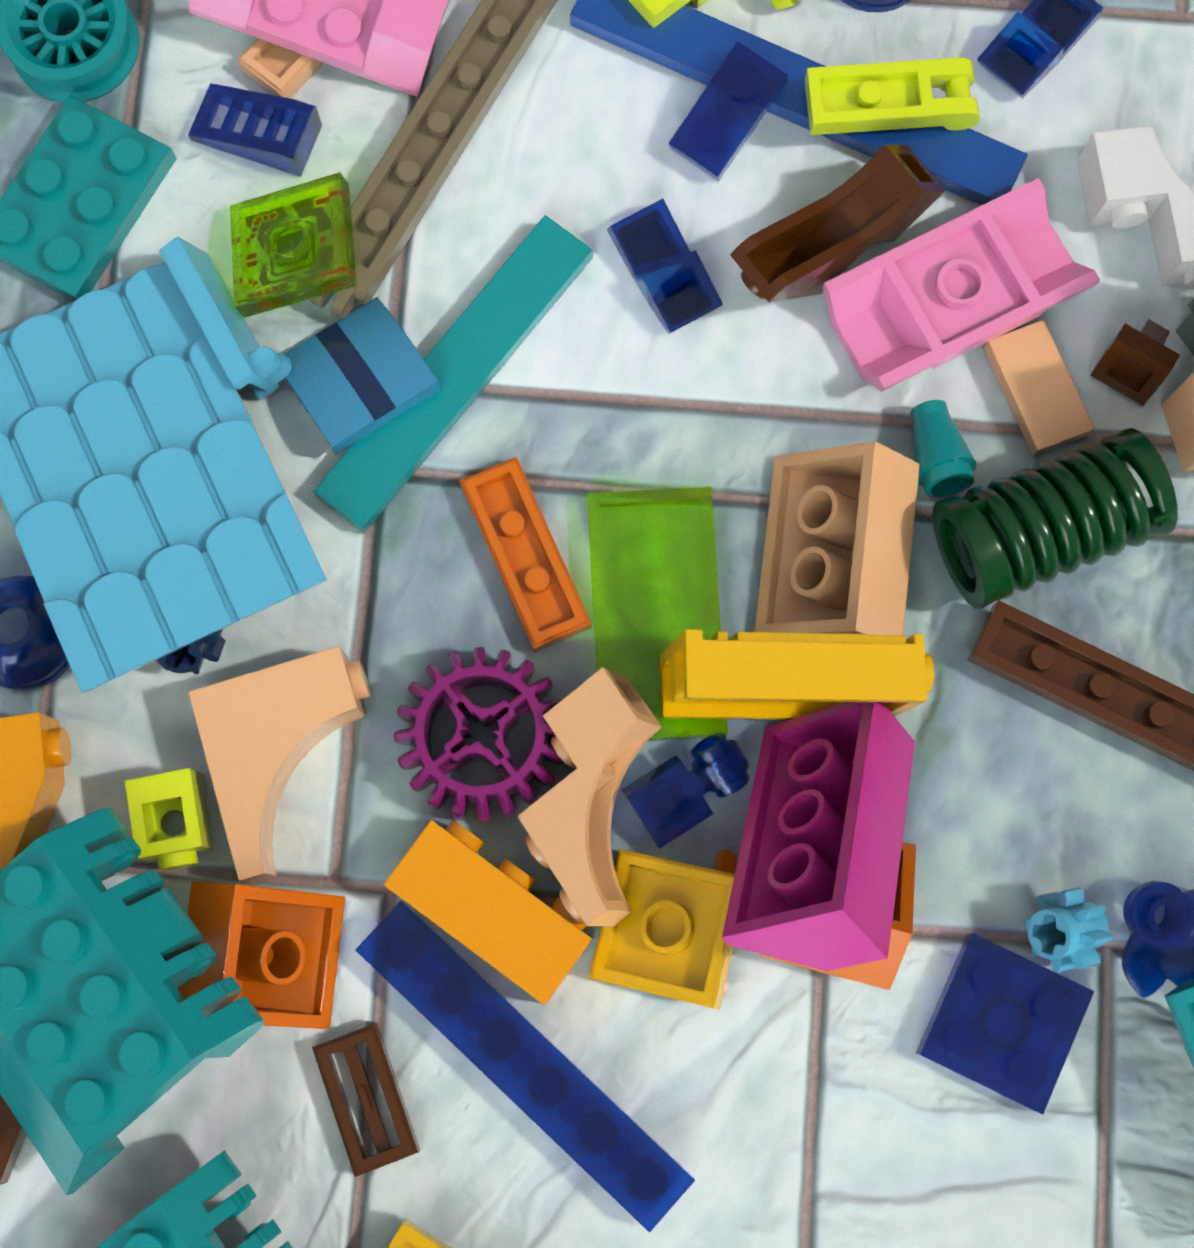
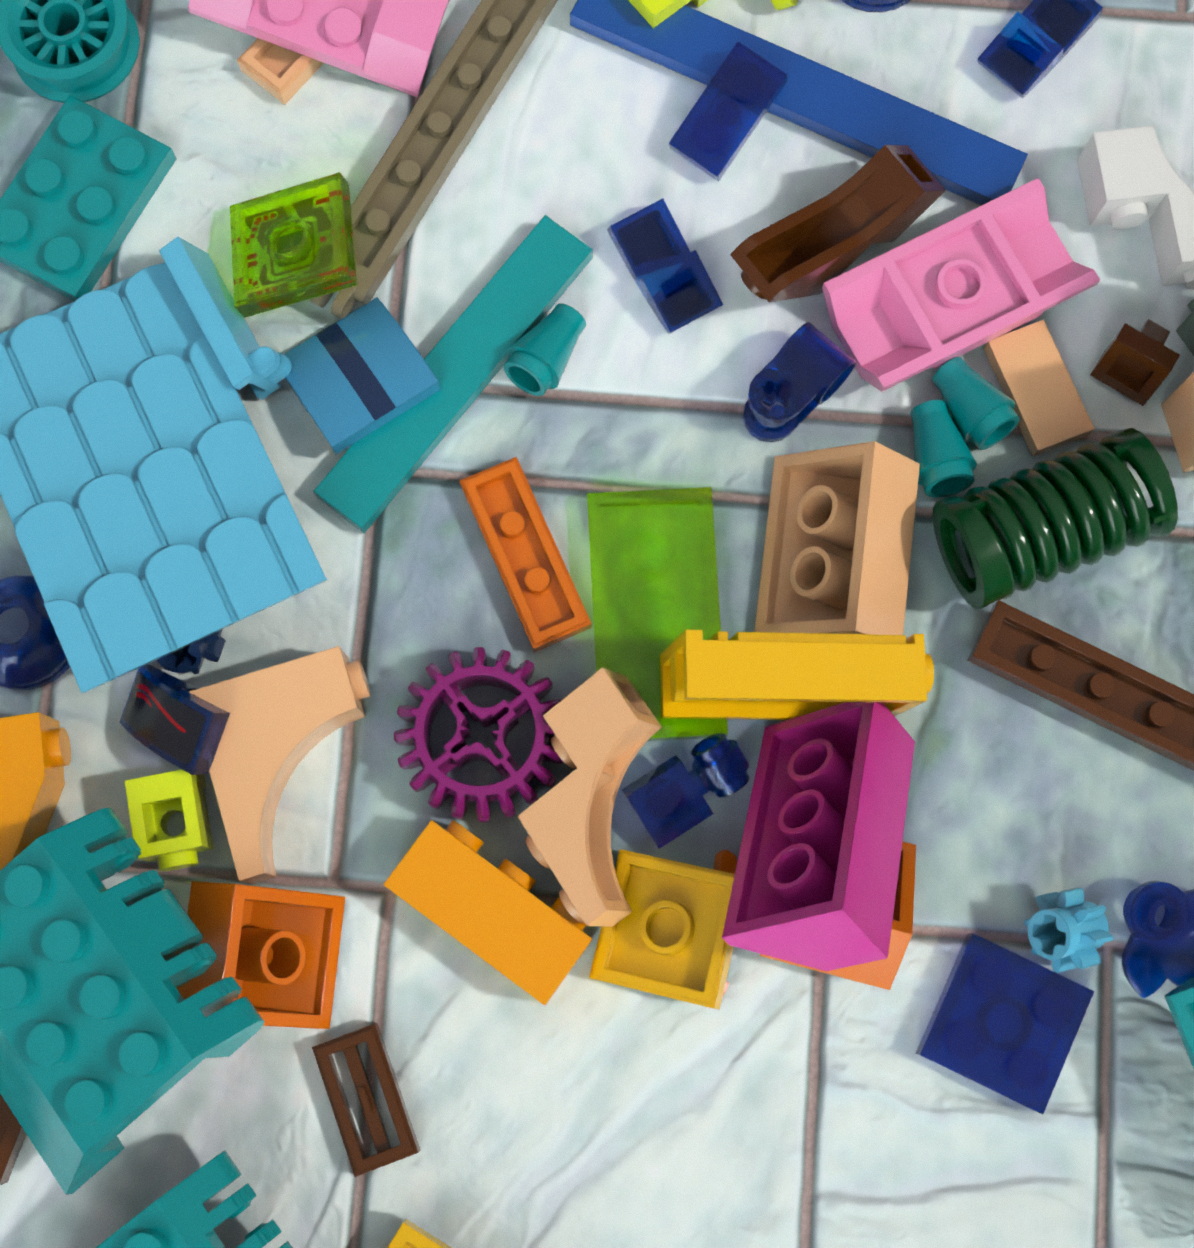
(173, 720): none -> slope
(284, 155): clear blue slope -> none
(526, 1066): clear blue plate -> none
(543, 352): none -> teal cone
(799, 378): none -> clear blue piece
(891, 96): neon yellow plate -> none
(976, 405): none -> teal cone

